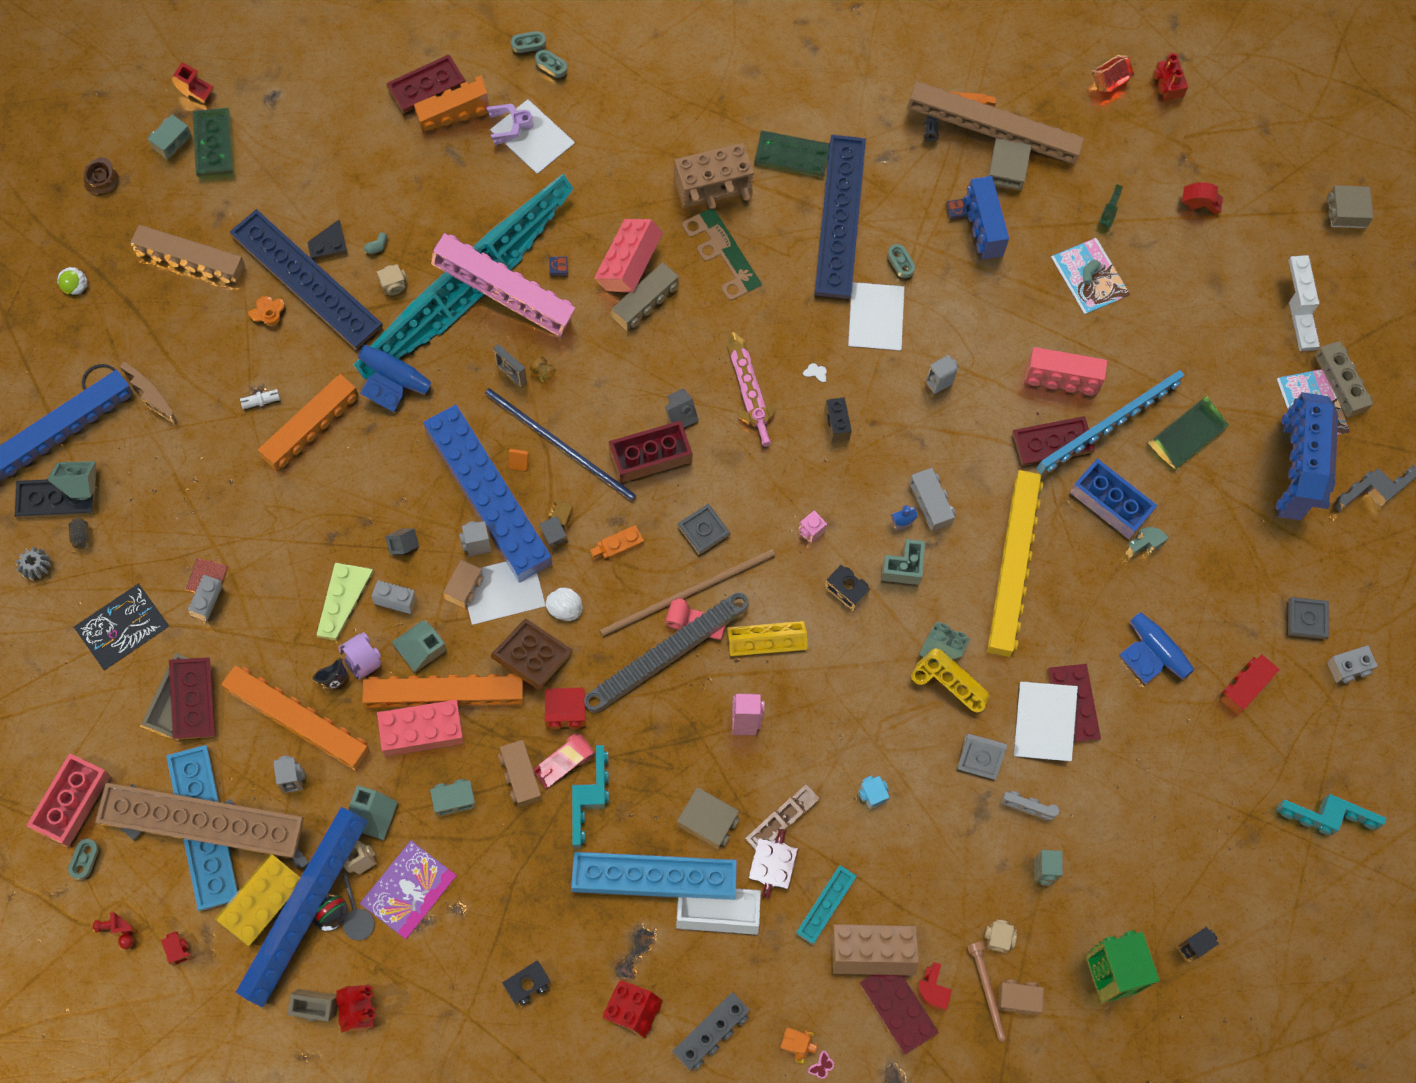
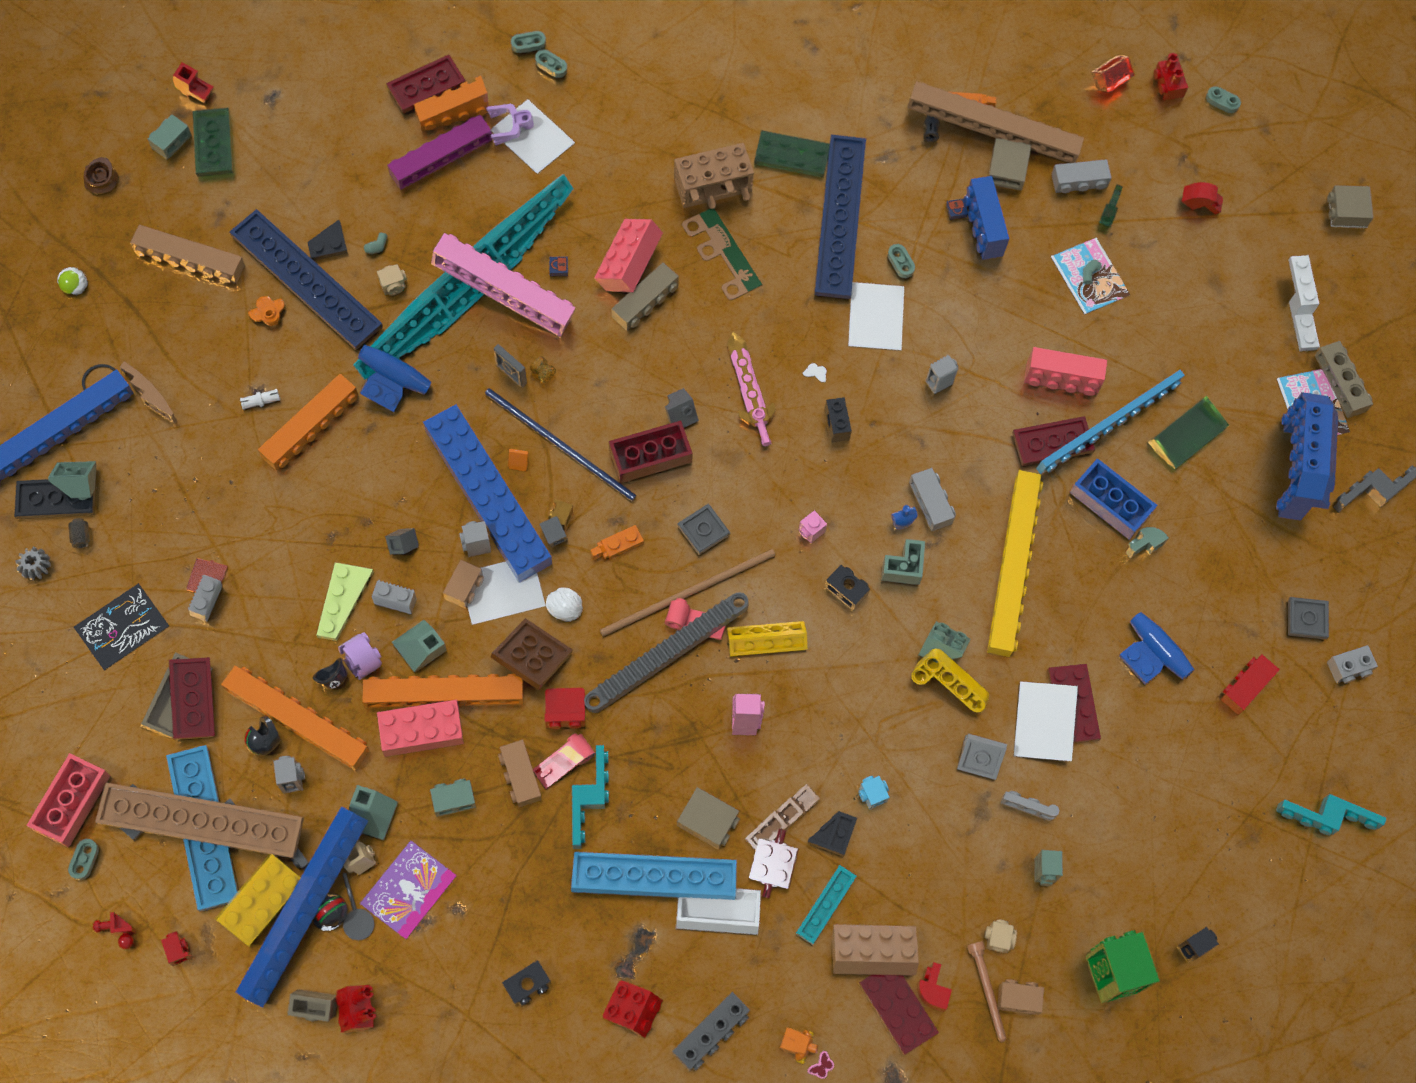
(264, 739): none -> black helmet
(440, 152): none -> magenta brick
(835, 834): none -> black wing
(1081, 176): none -> light grey brick
(1223, 99): none -> sand green plate

